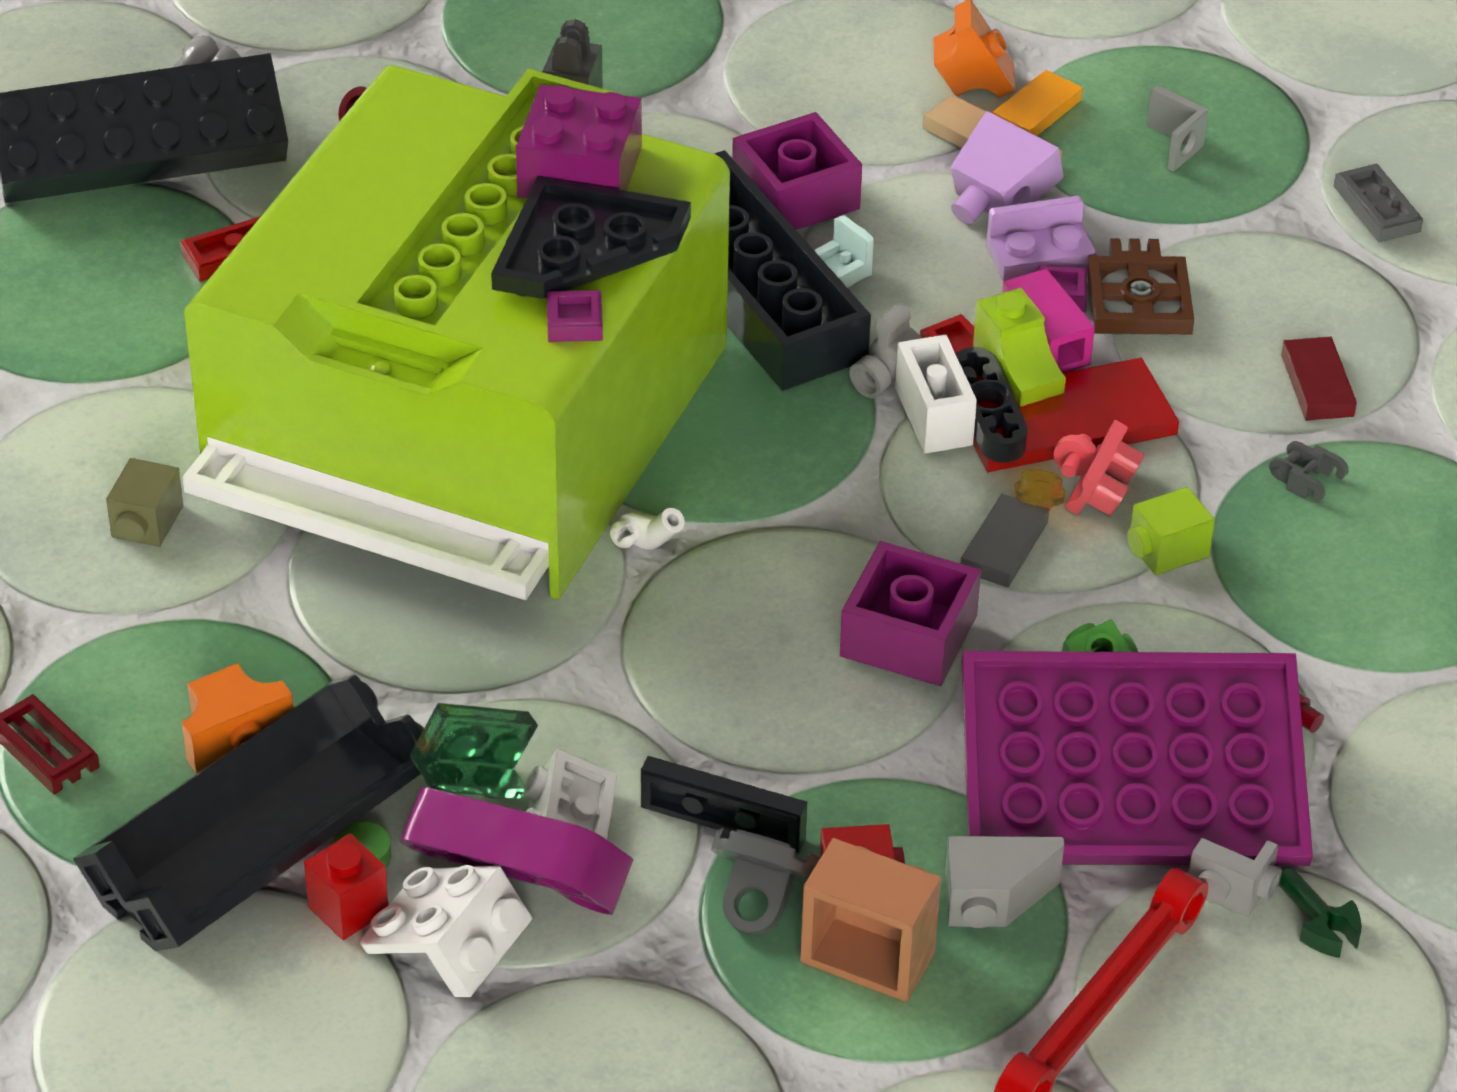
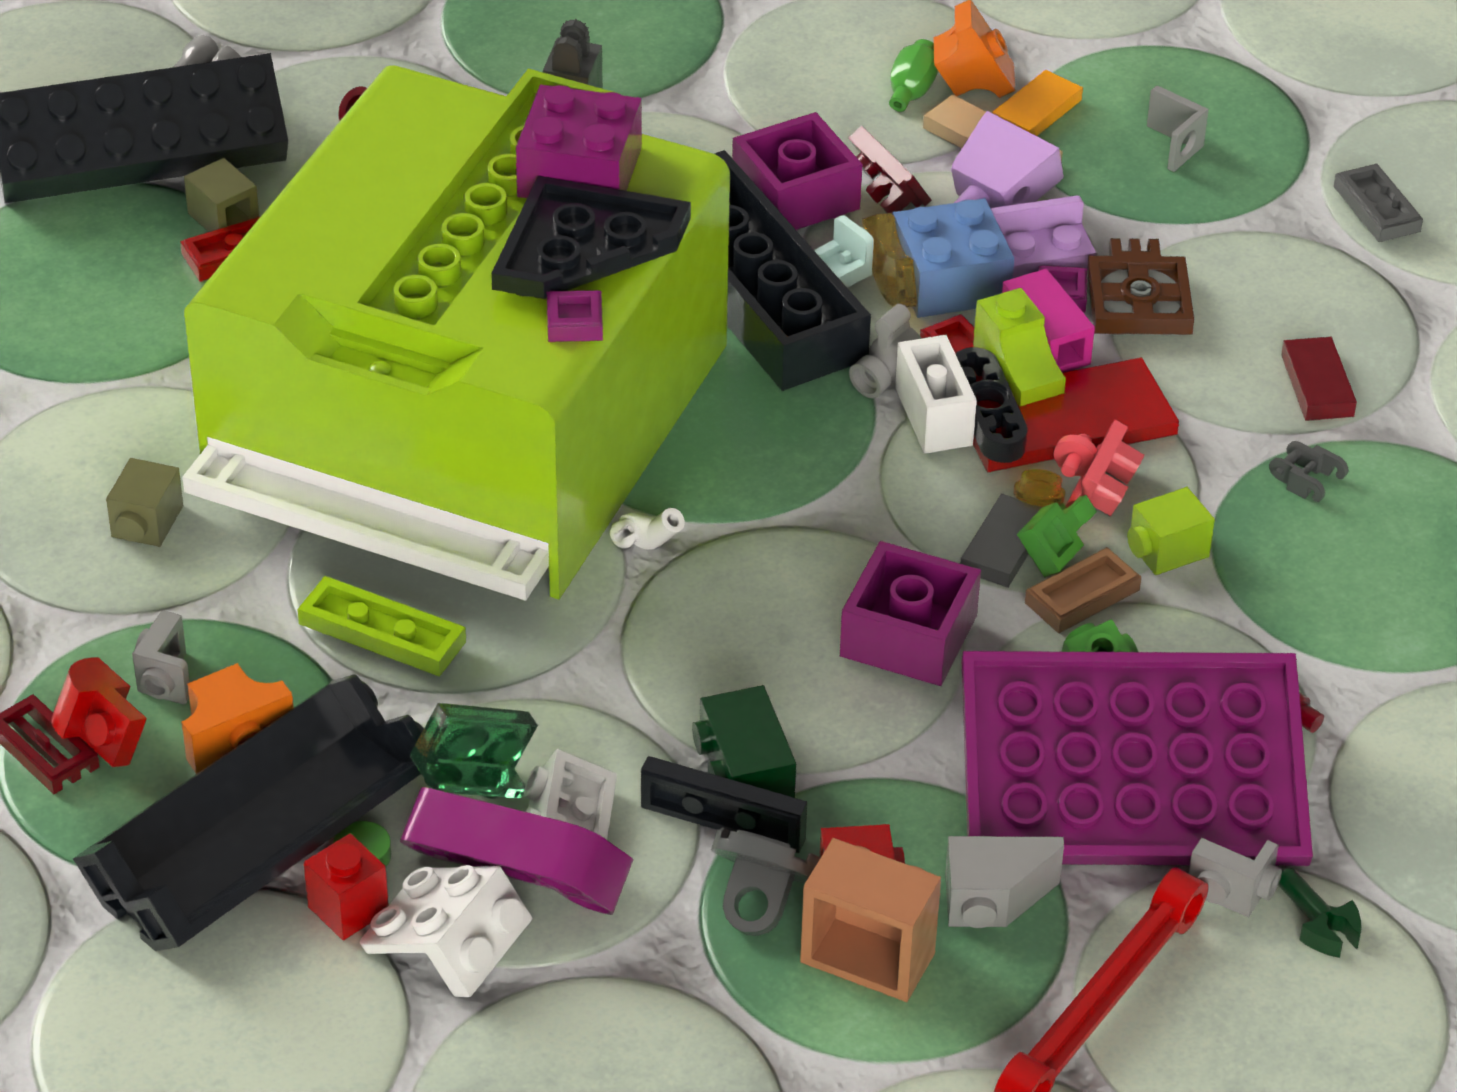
(97, 711): none -> red brick
(160, 661): none -> light grey bracket
(220, 196): none -> olive brick
(382, 625): none -> lime plate
(745, 740): none -> dark green brick
(890, 265): none -> clear yellow tile
(892, 178): none -> plate
(912, 74): none -> bright green plant
(955, 255): none -> medium blue brick
(1052, 534): none -> bright green plate
(1082, 590): none -> medium nougat tile

